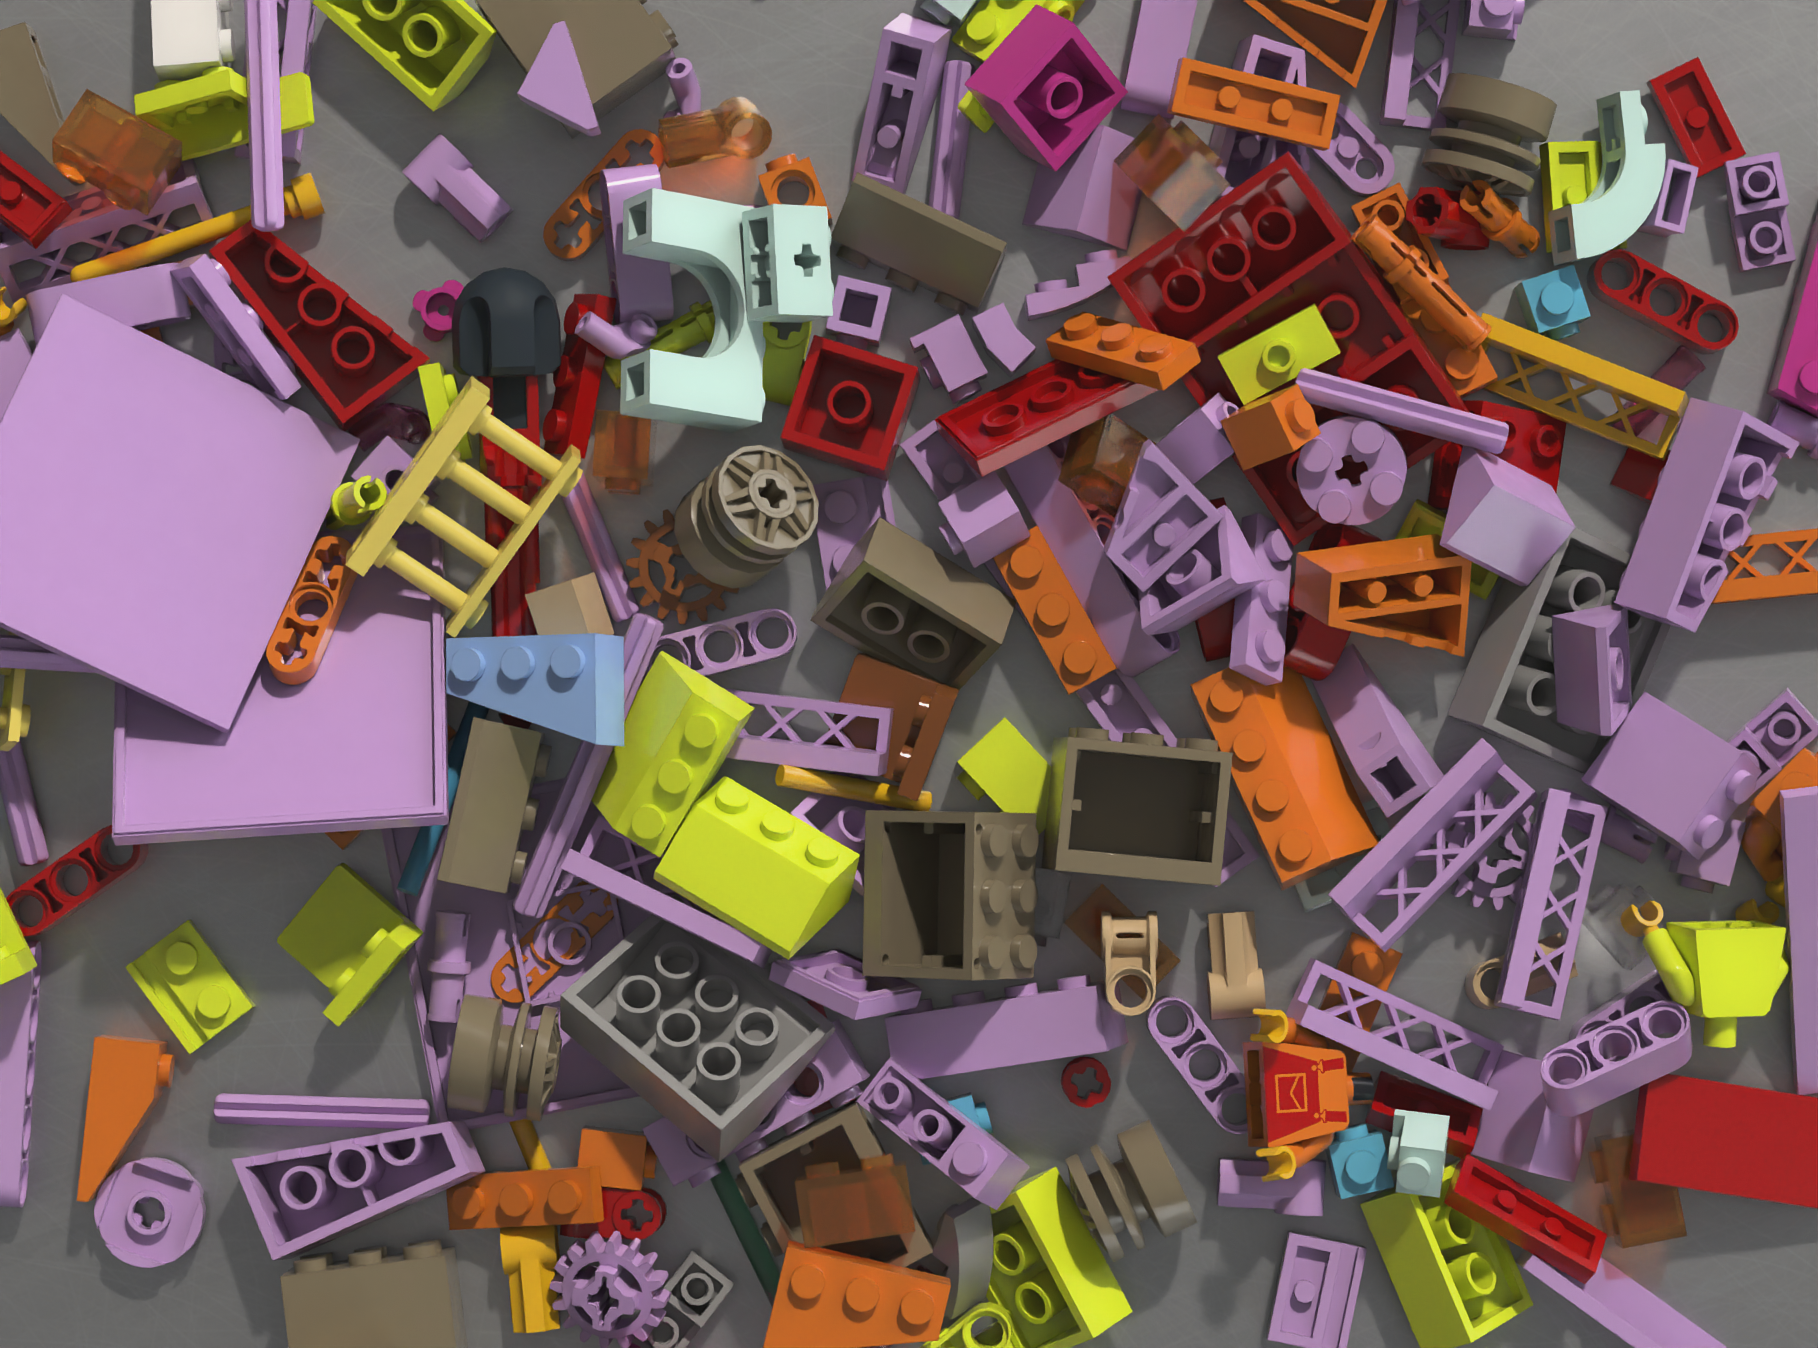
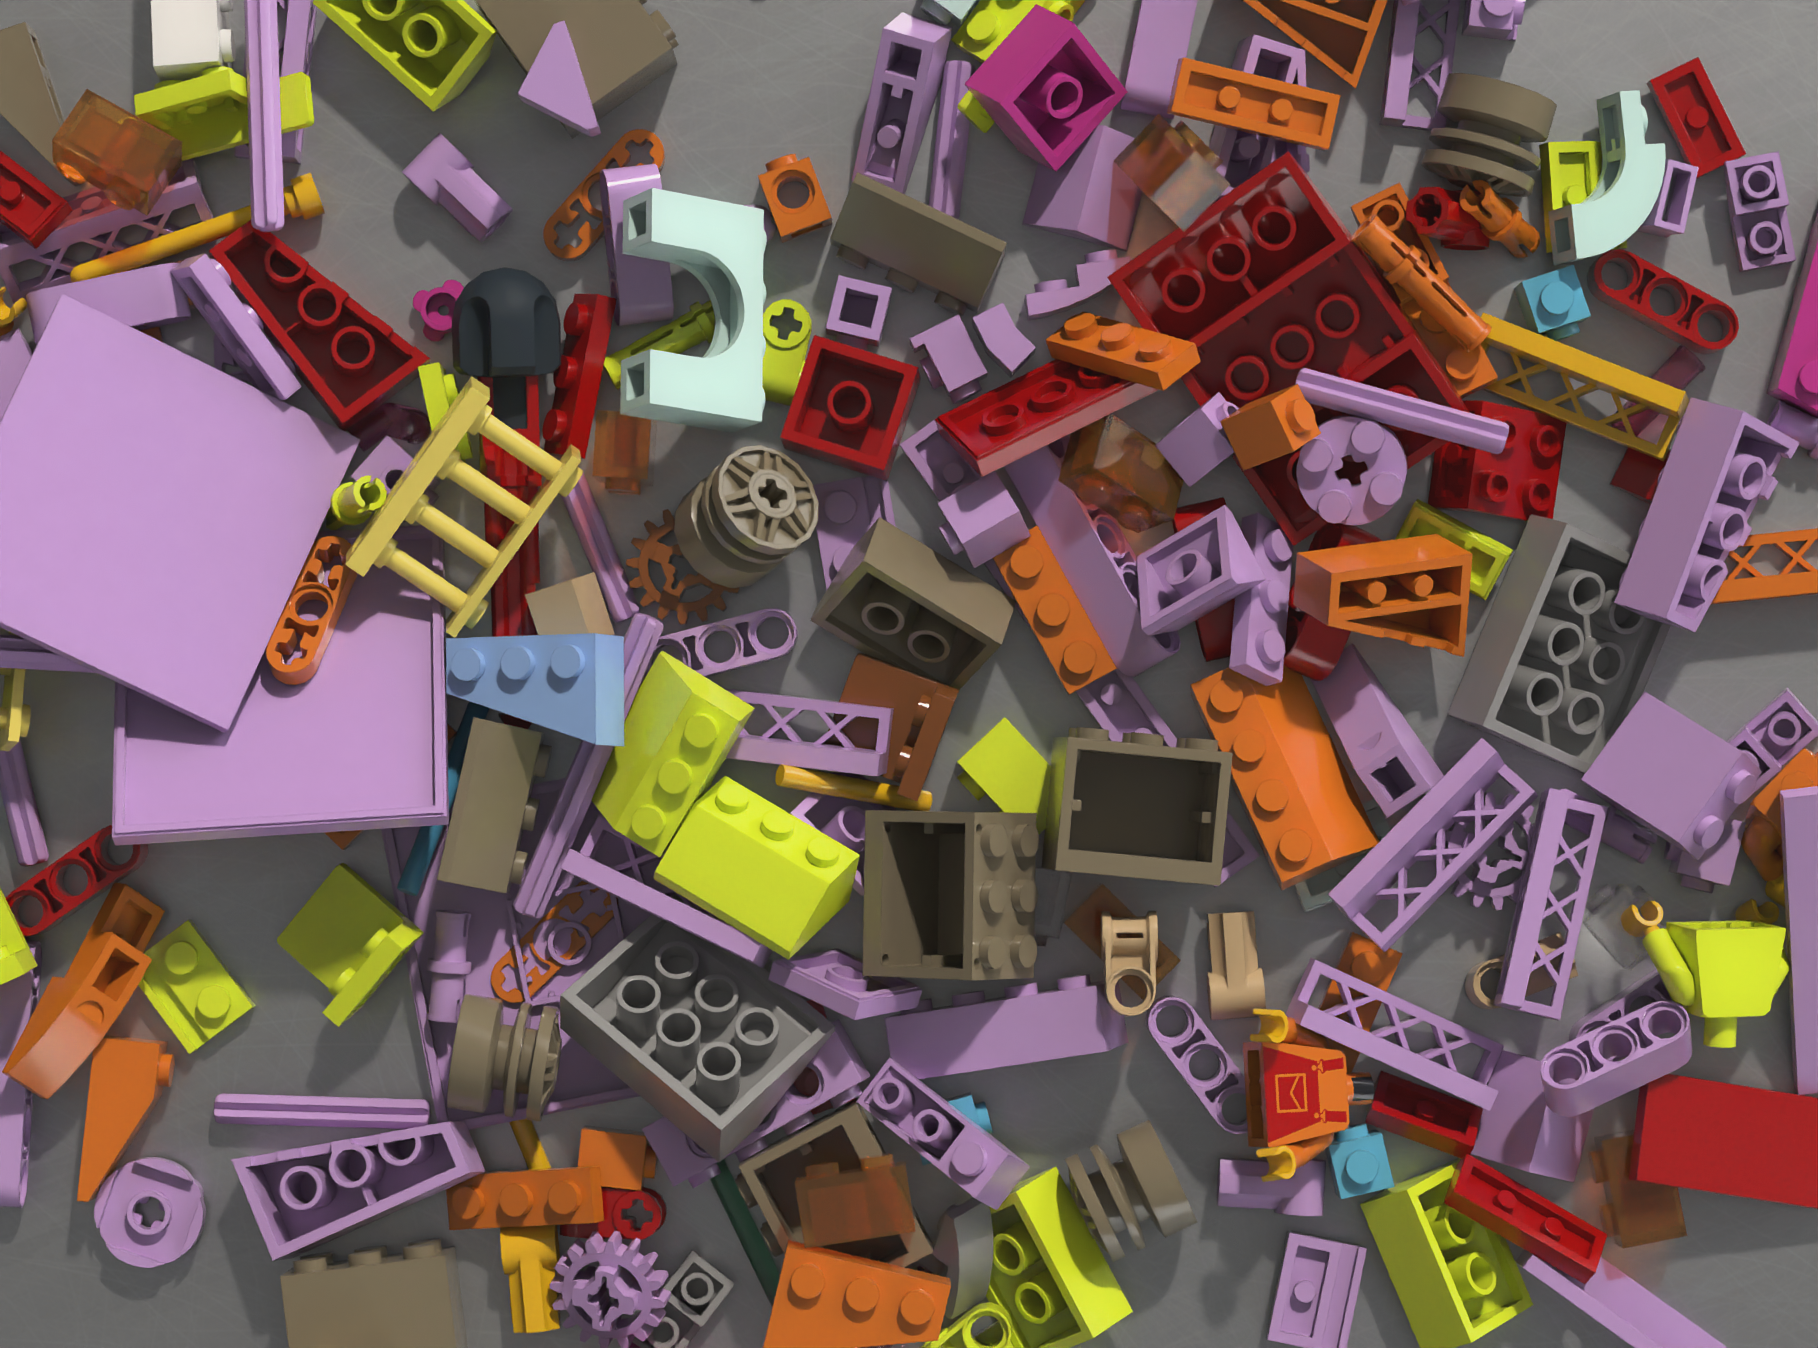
(87, 1001): none -> orange slope
(618, 340): lavender arm -> none
(684, 86): lavender arm -> none
(708, 134): clear orange piece -> none
(787, 263): light aqua brick -> none
(1079, 1066): red bush -> none
(1157, 518): lavender wing -> none
(1279, 354): neon yellow plate -> none
(1354, 145): lavender plate -> none
(1418, 1151): light aqua brick -> none
(1503, 517): lavender slope -> none
(1592, 668): lavender slope -> none

